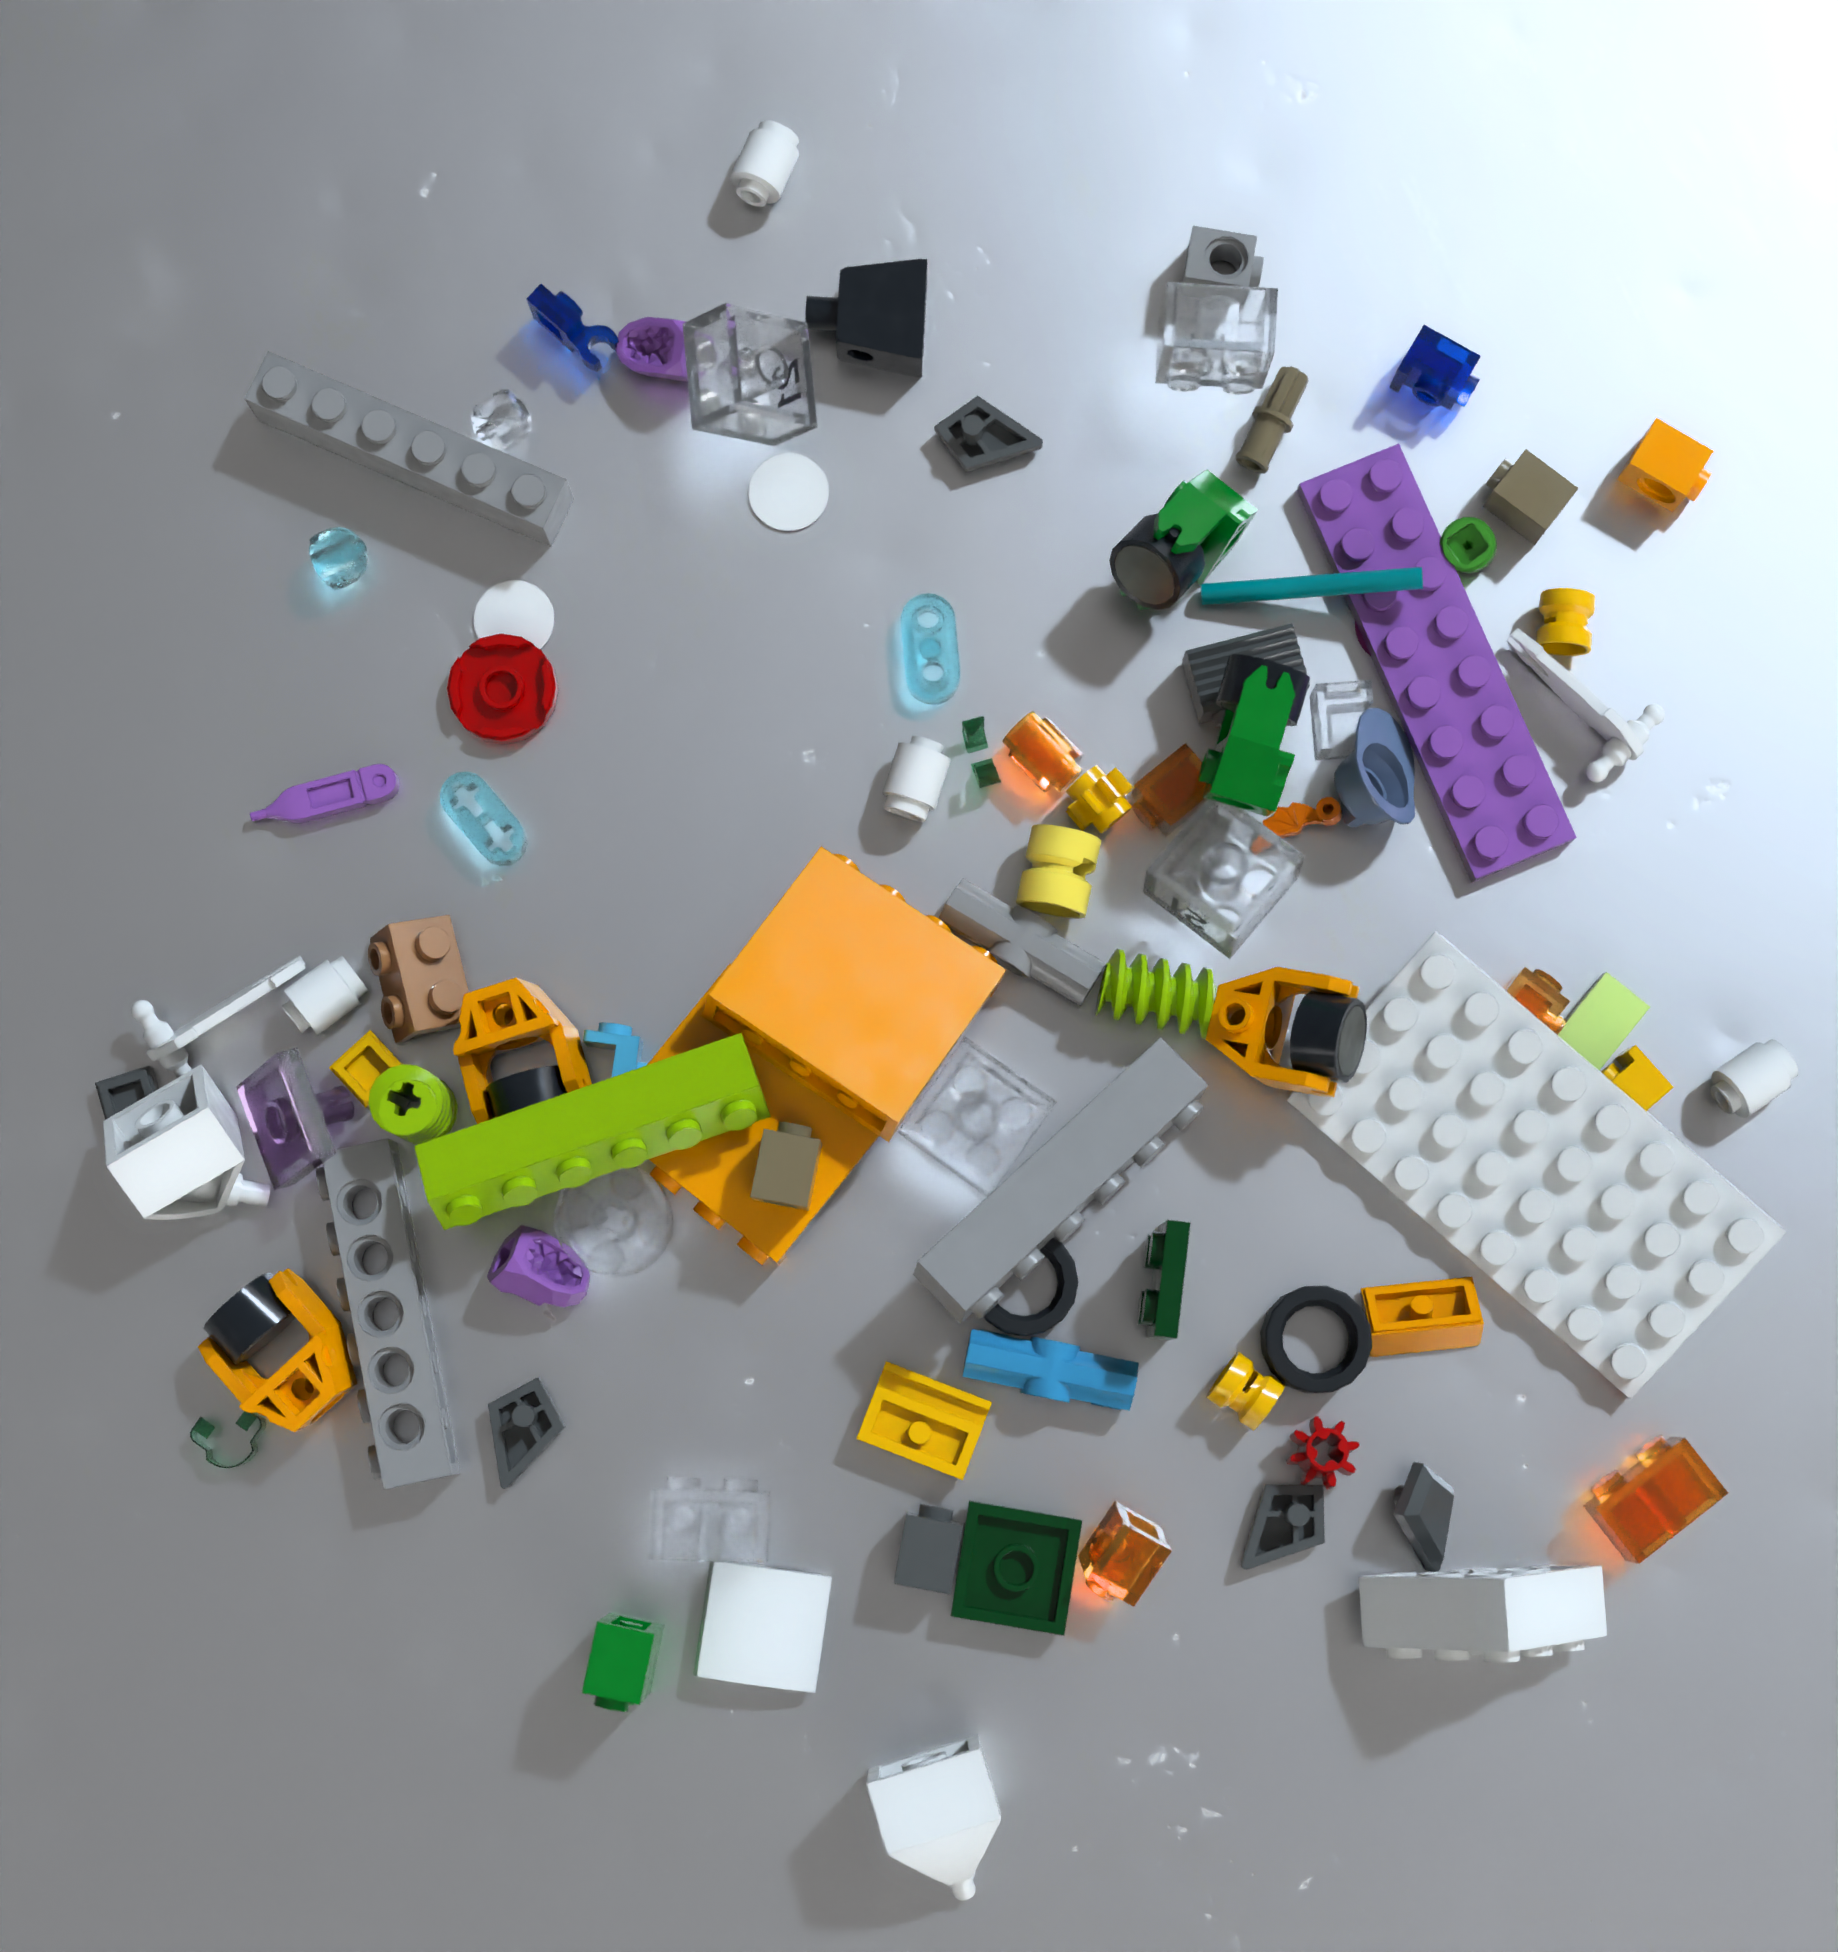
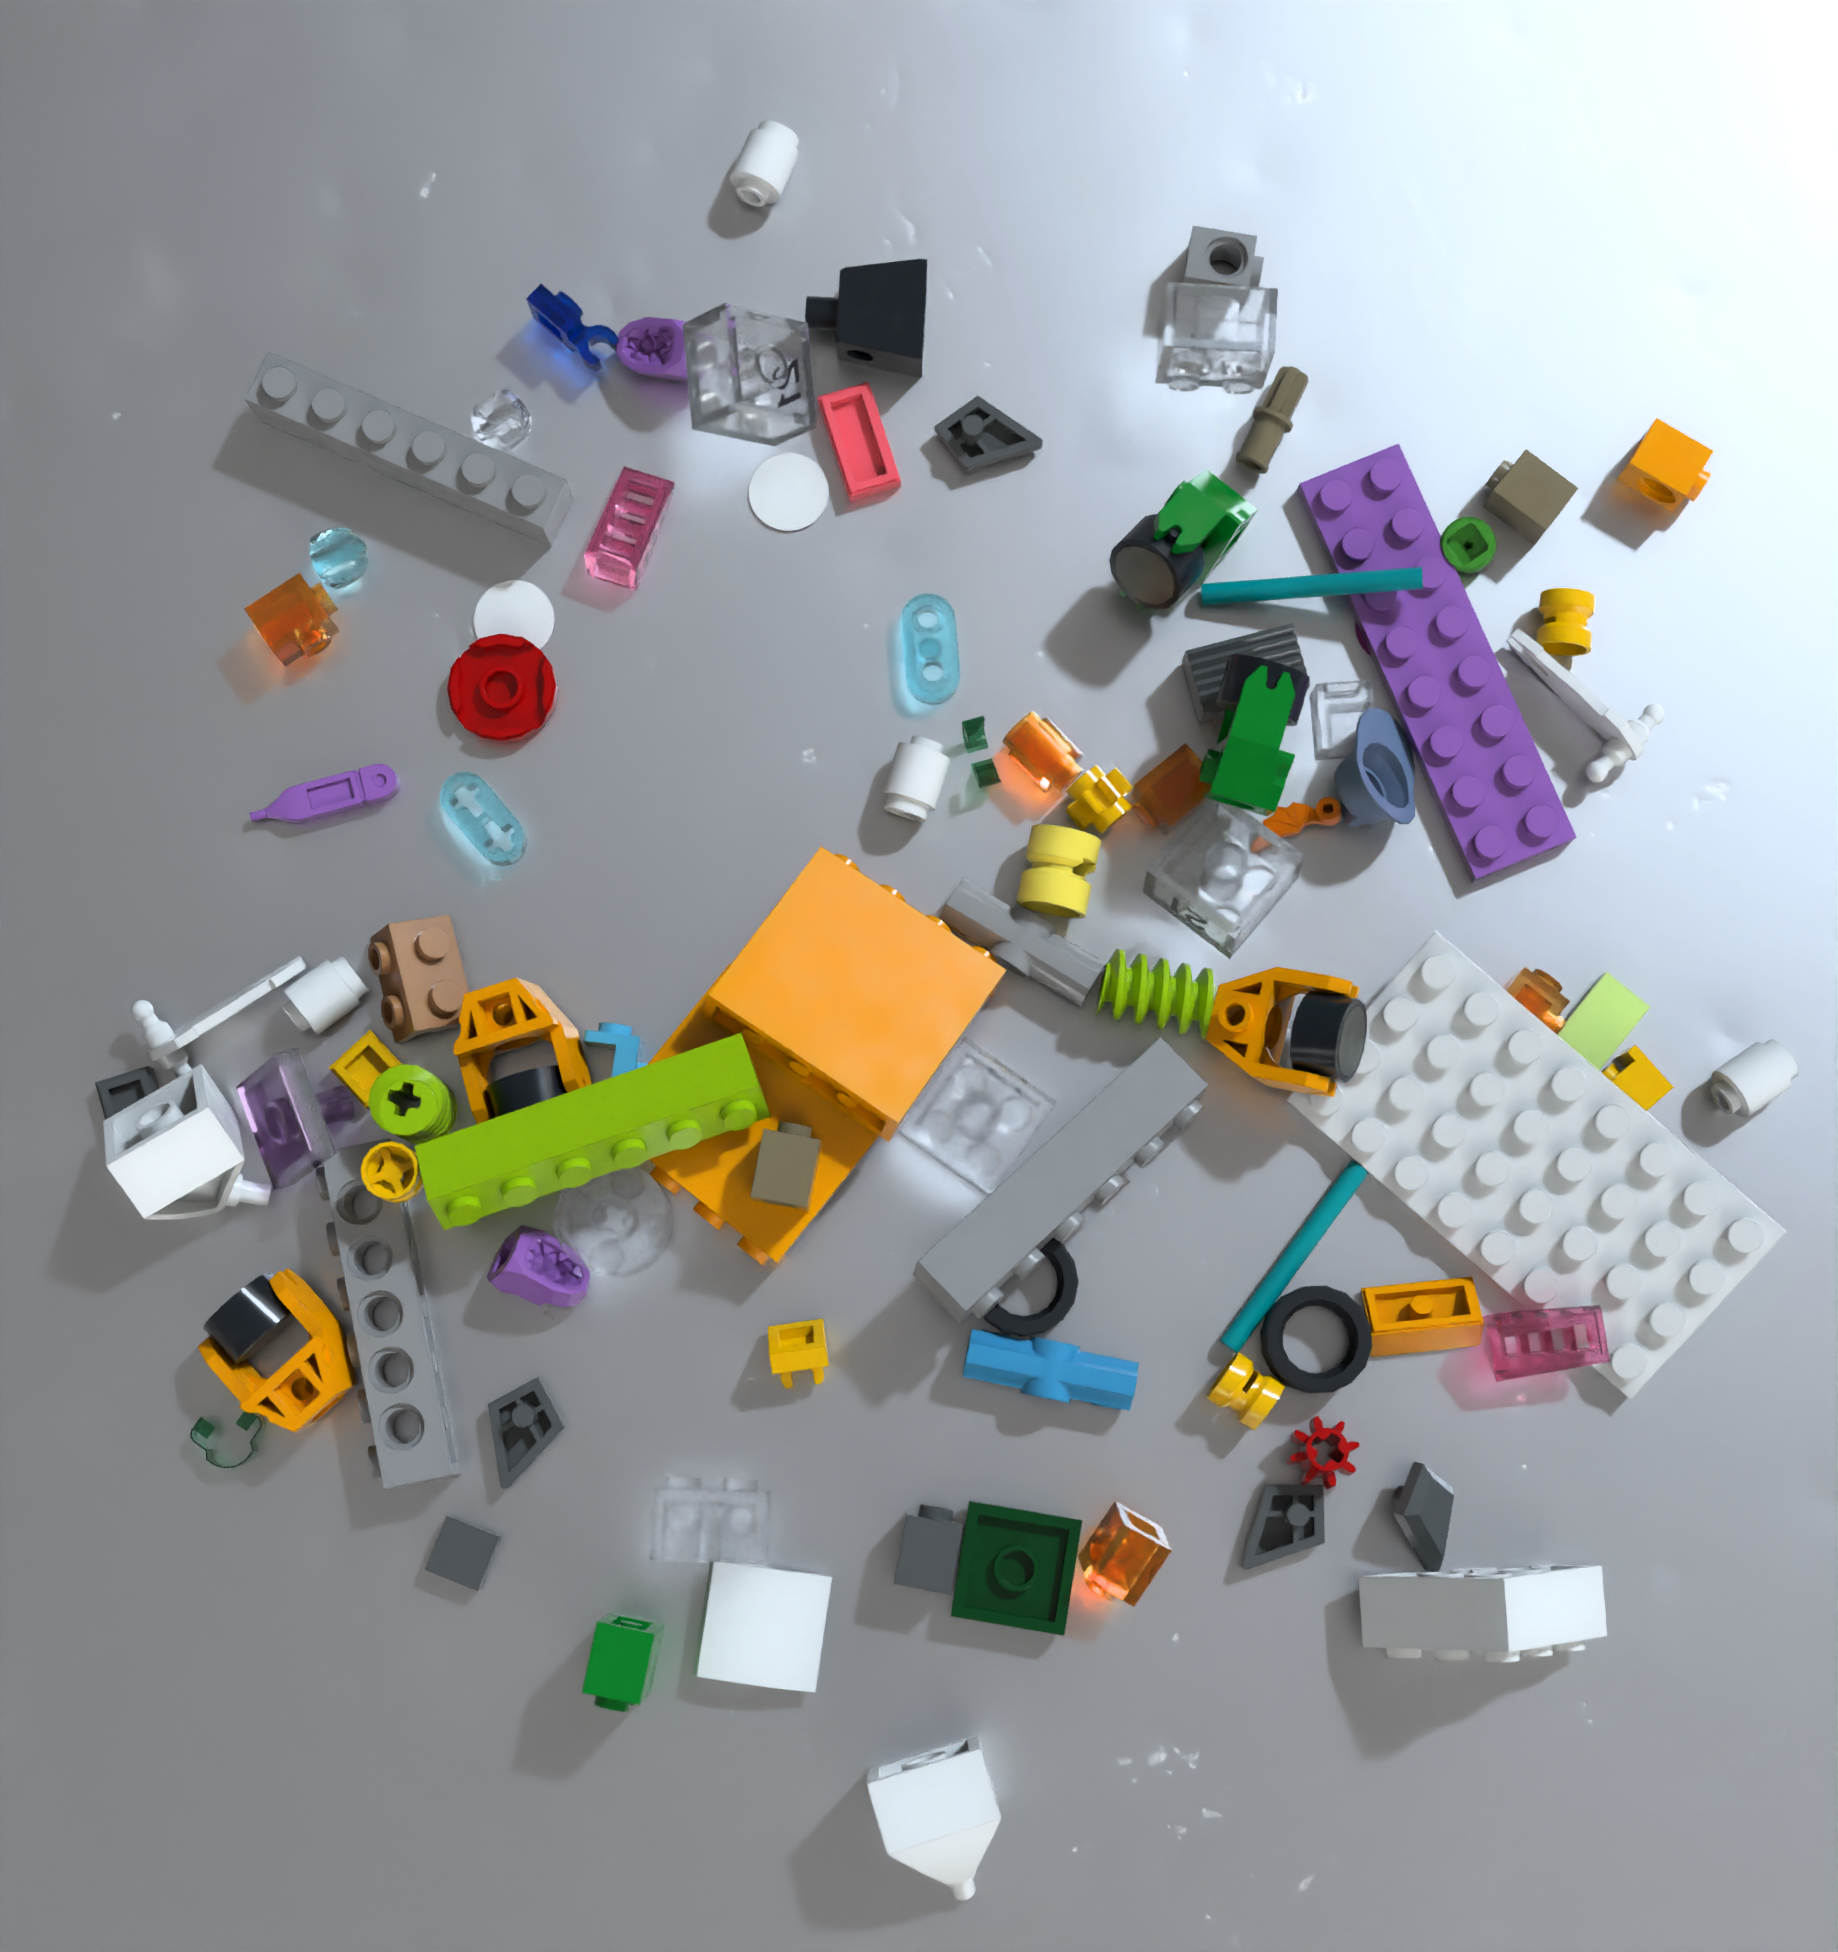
(295, 619): none -> clear orange brick
(387, 1165): none -> yellow wheel
(463, 1552): none -> dark grey tile
(617, 559): none -> clear pink slope
(798, 1348): none -> yellow tile
(859, 441): none -> coral tile
(924, 1420): yellow plate -> none
(1166, 1255): dark green plate -> none
(1293, 1256): none -> teal bar
(1437, 370): clear blue brick -> none
(1527, 1363): none -> clear pink slope
(1653, 1497): clear orange brick -> none

